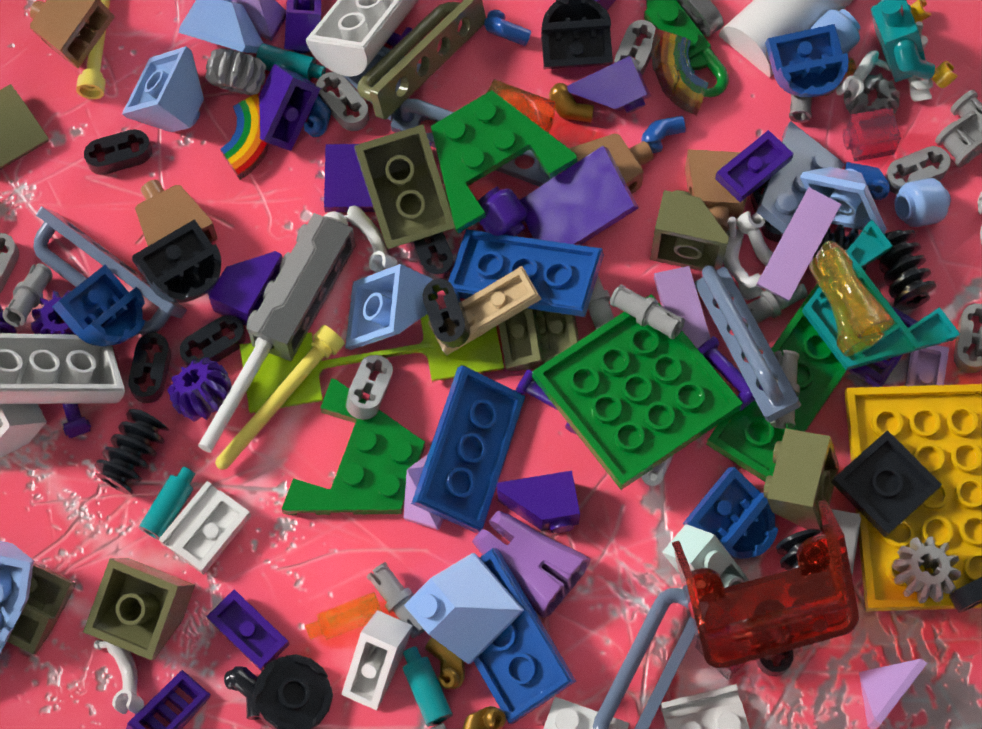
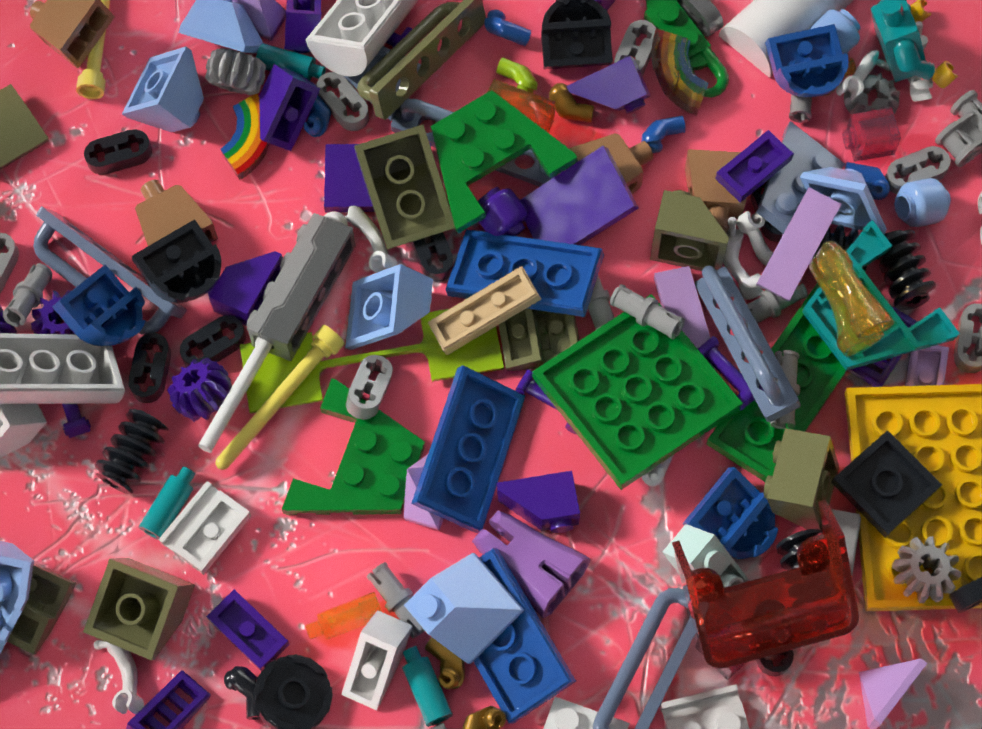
(453, 310): black beam -> none
(519, 73): none -> lime arm

